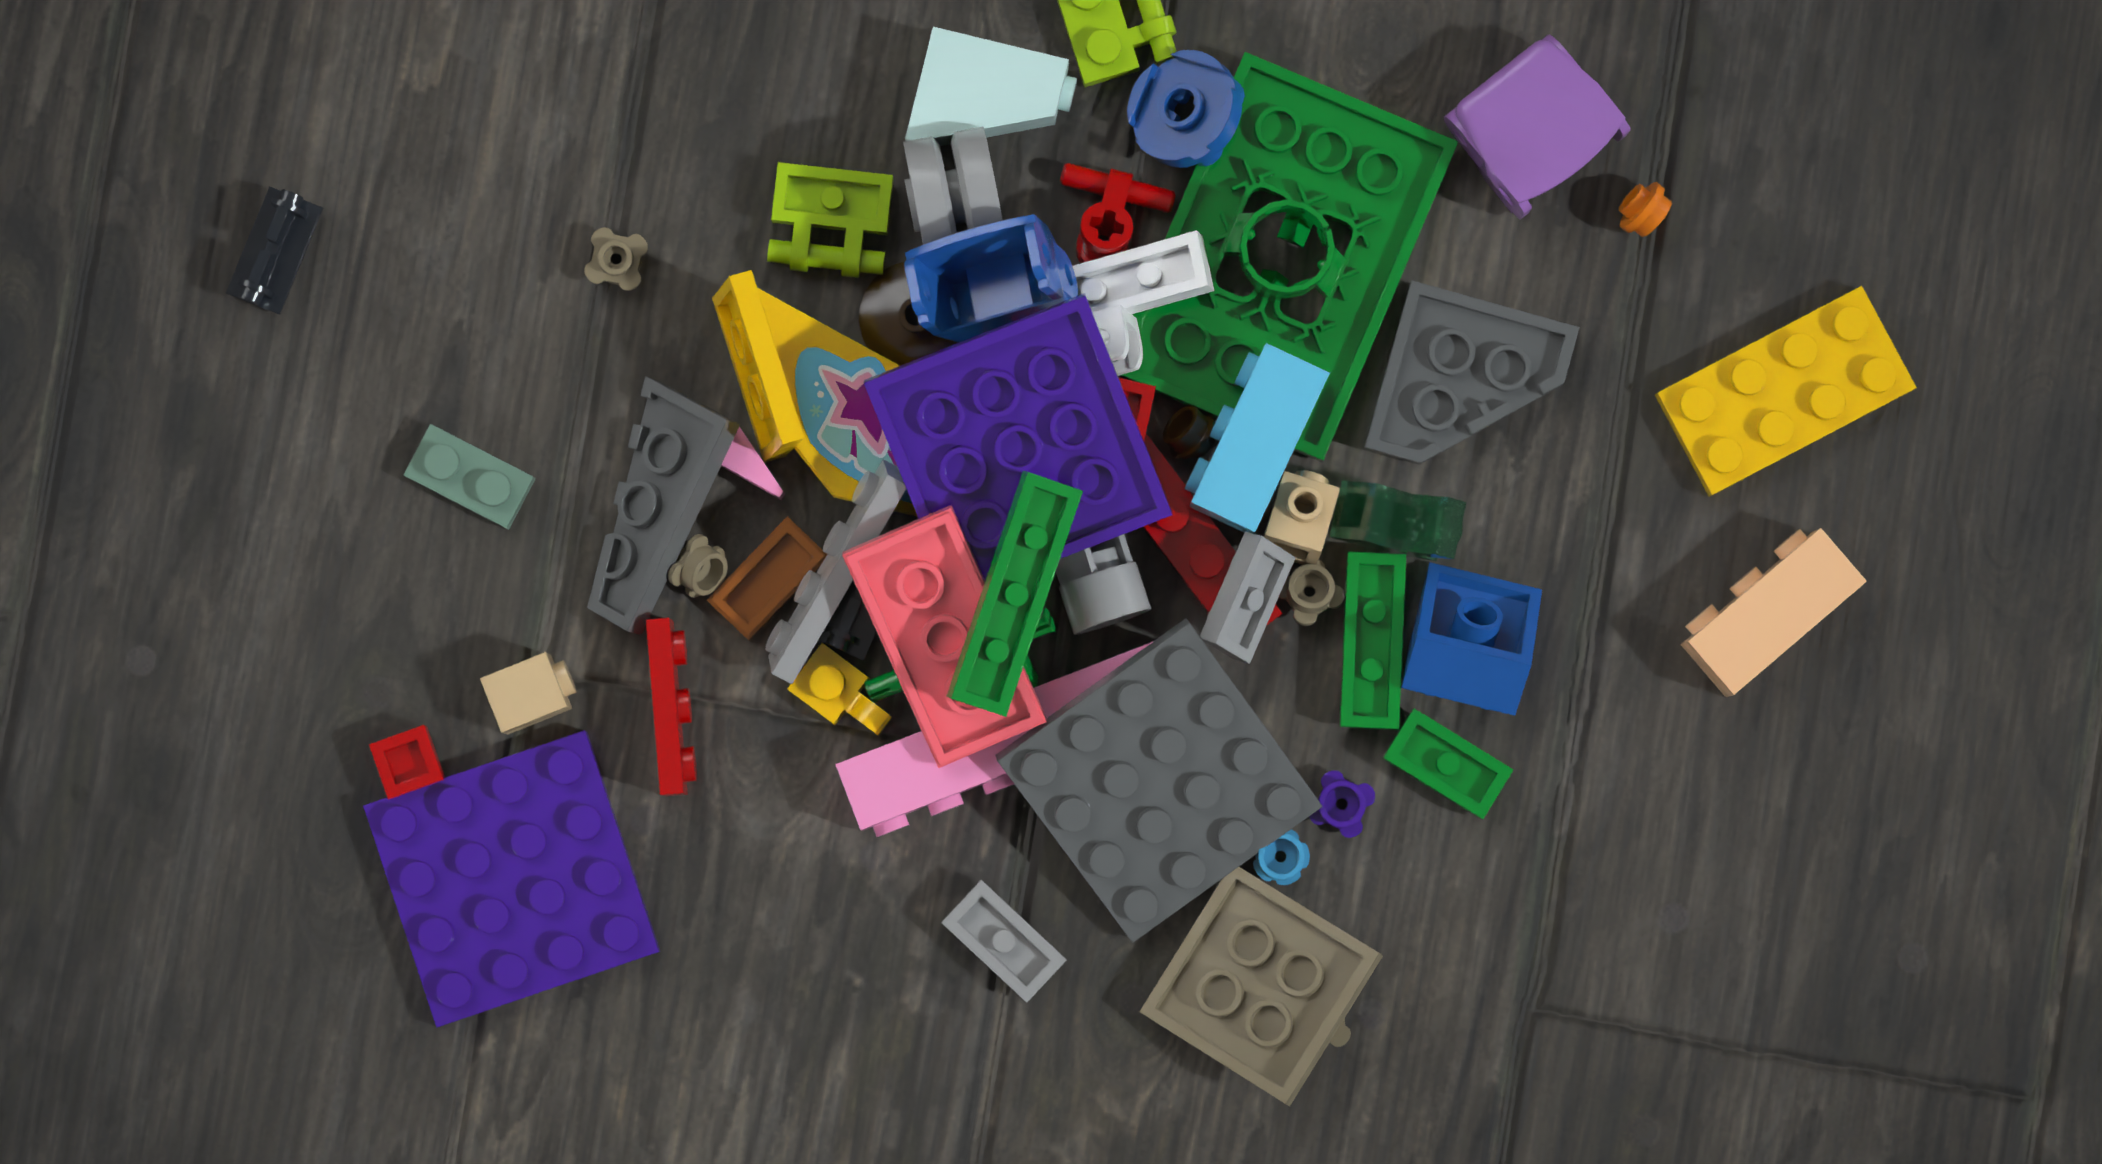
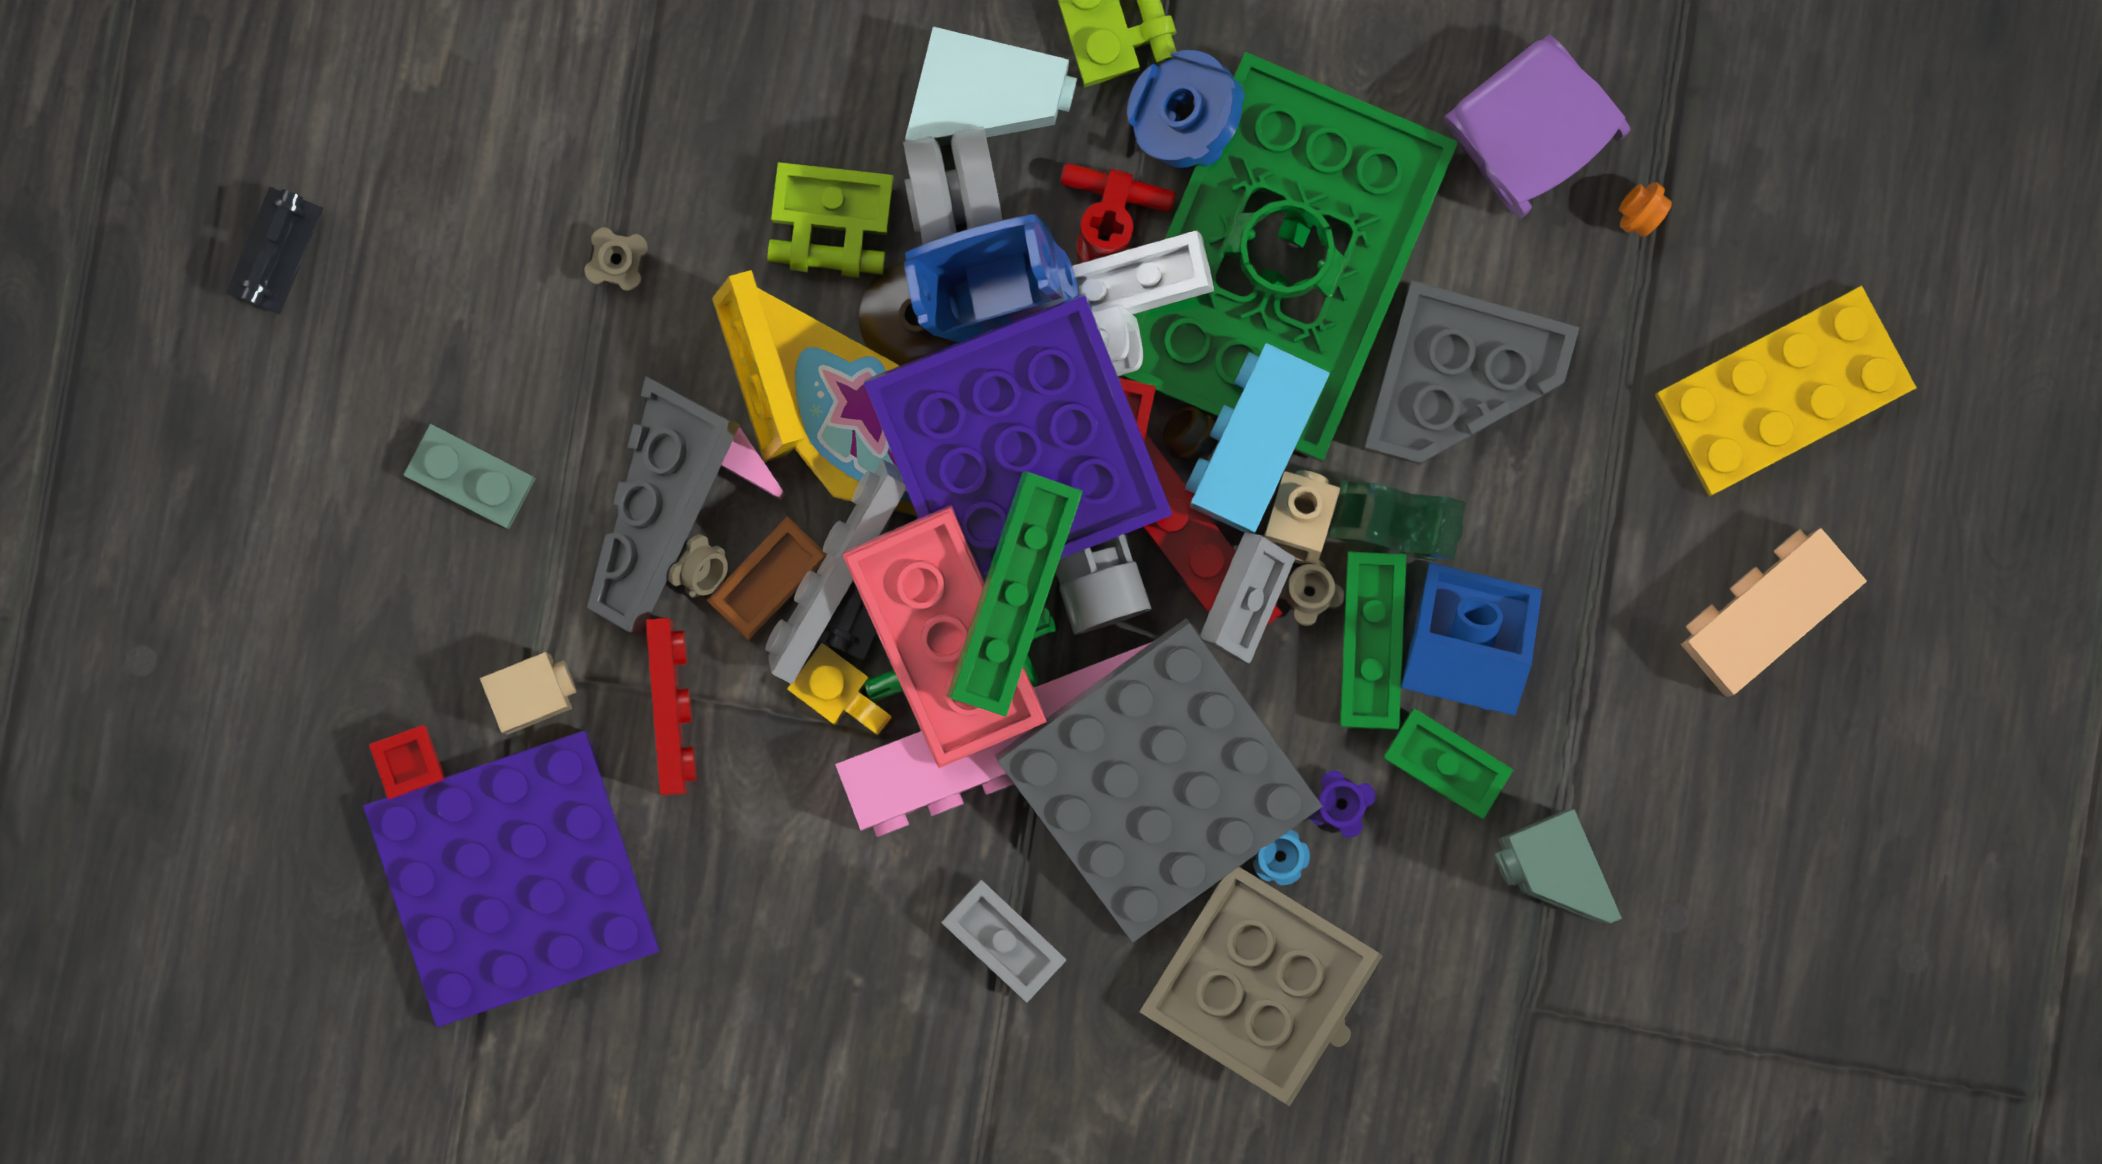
(1558, 867): none -> sand green slope

